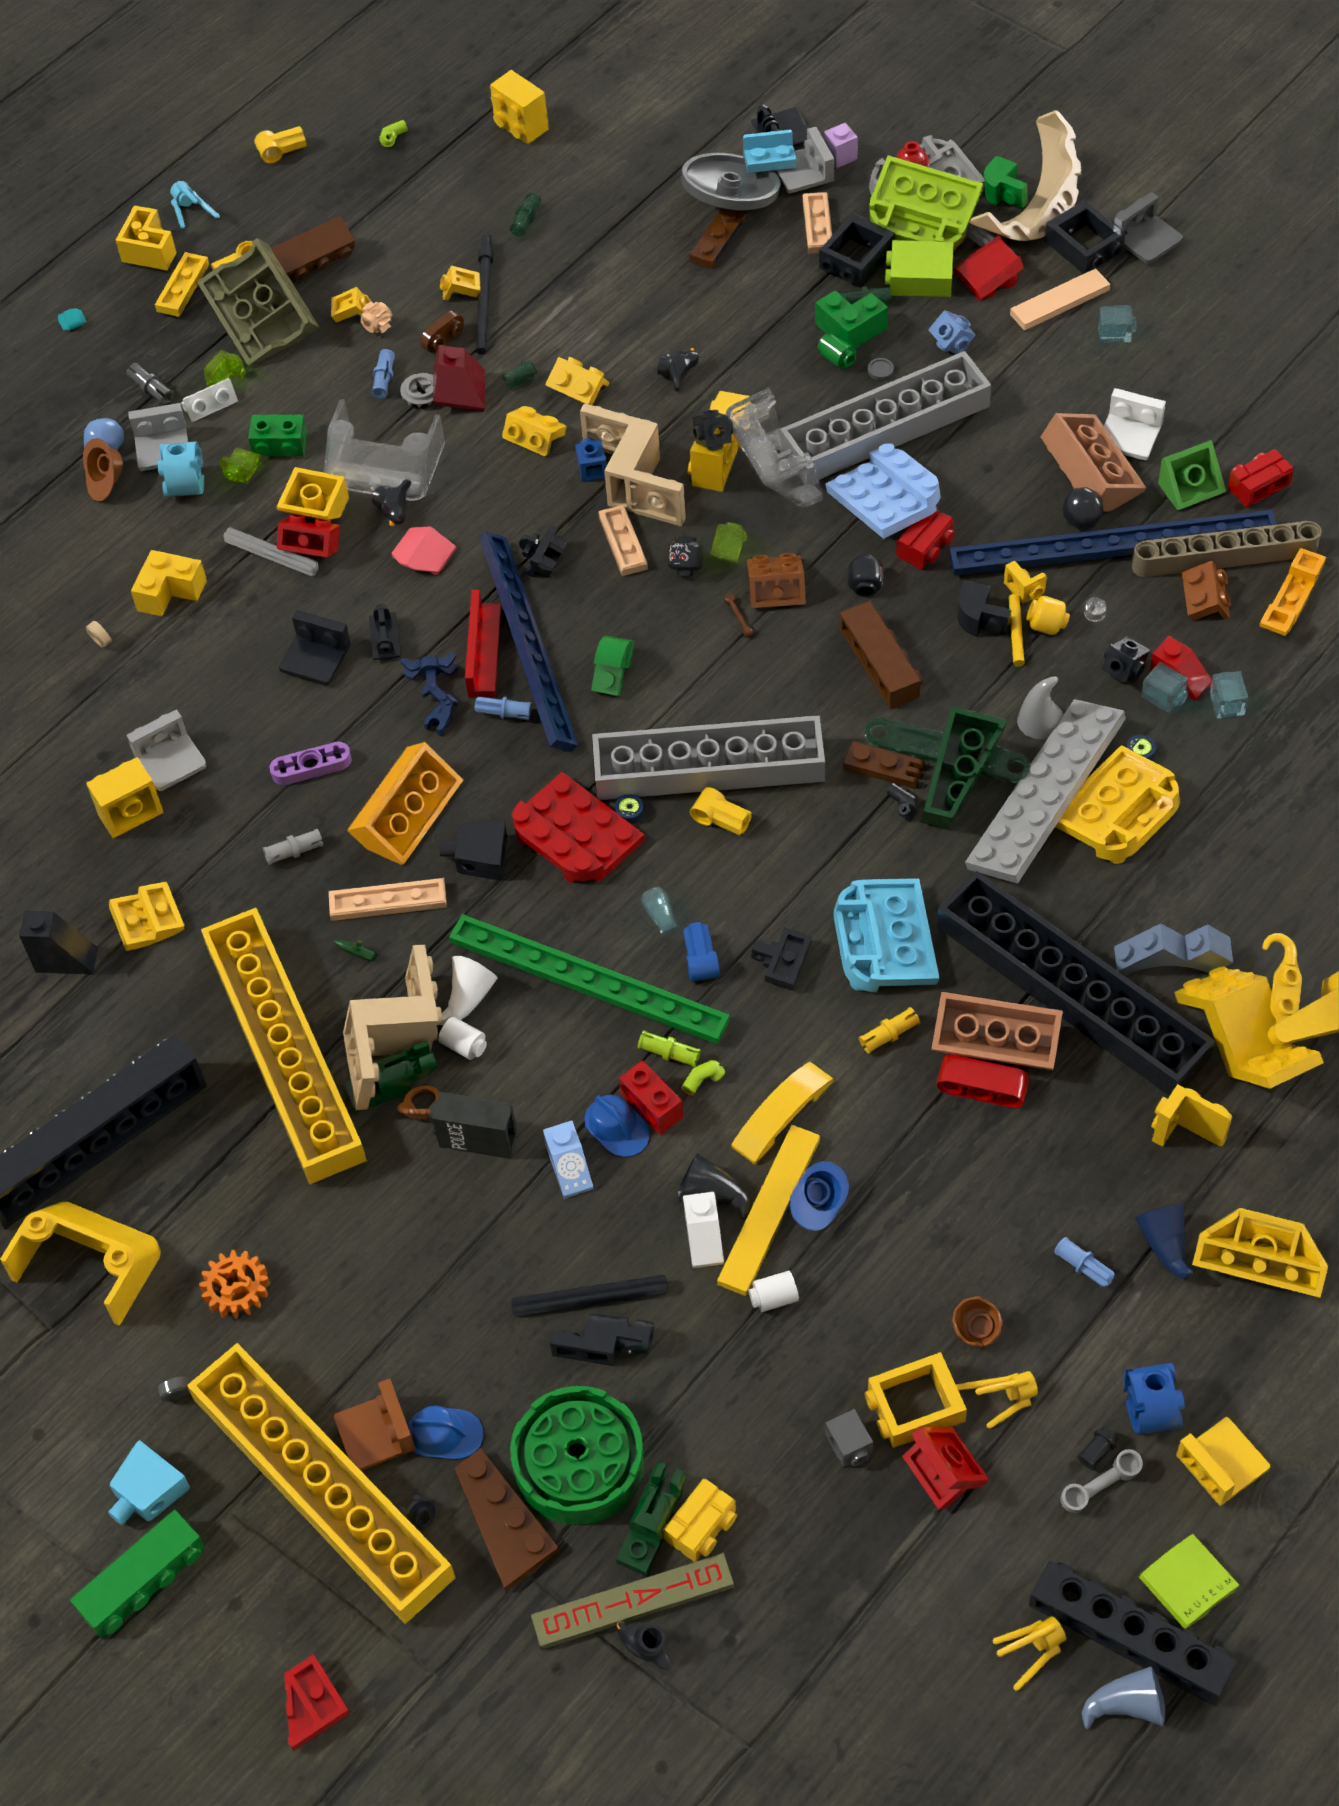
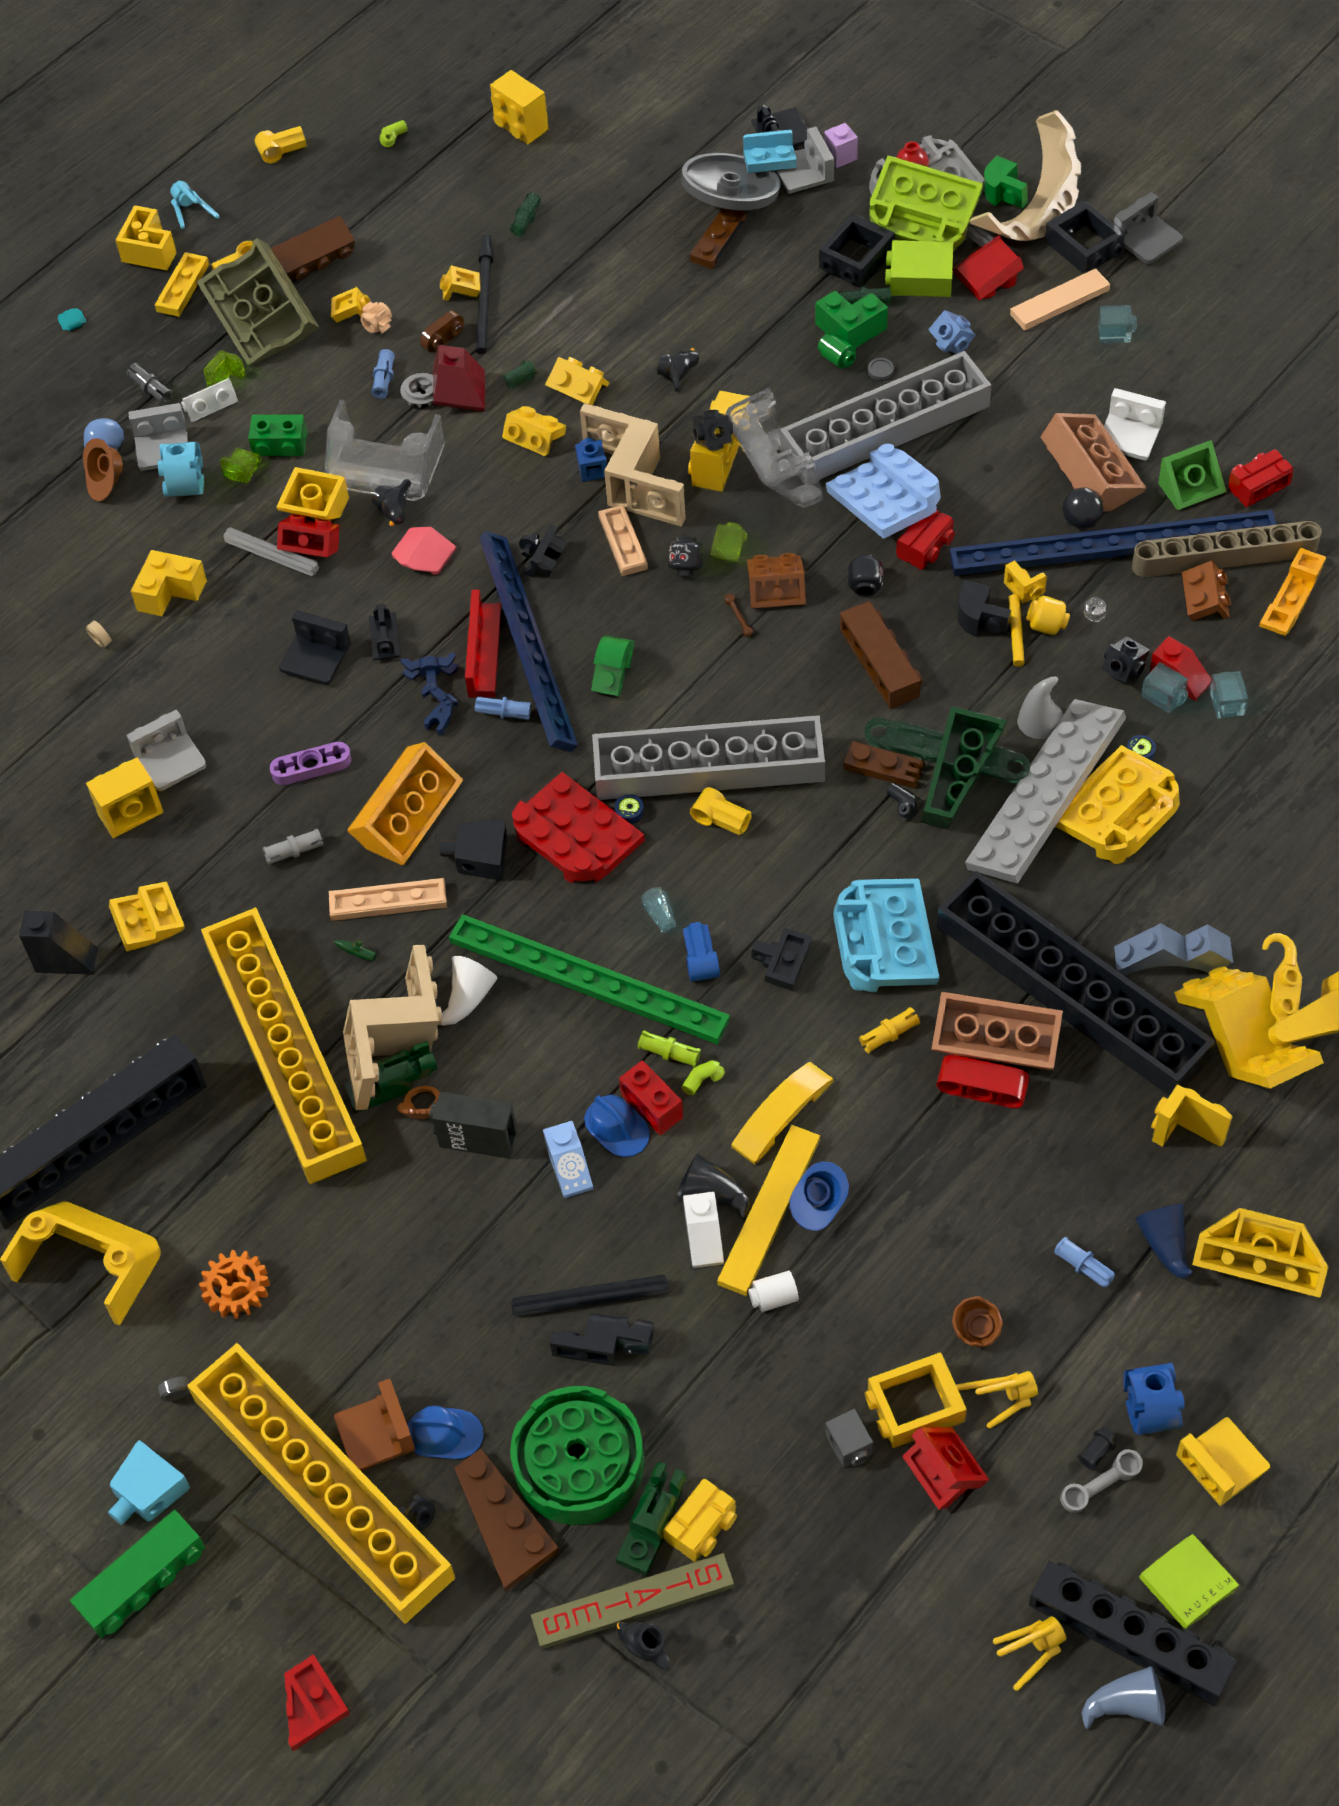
(462, 1038): white brick -> none
(816, 220): light nougat tile -> none

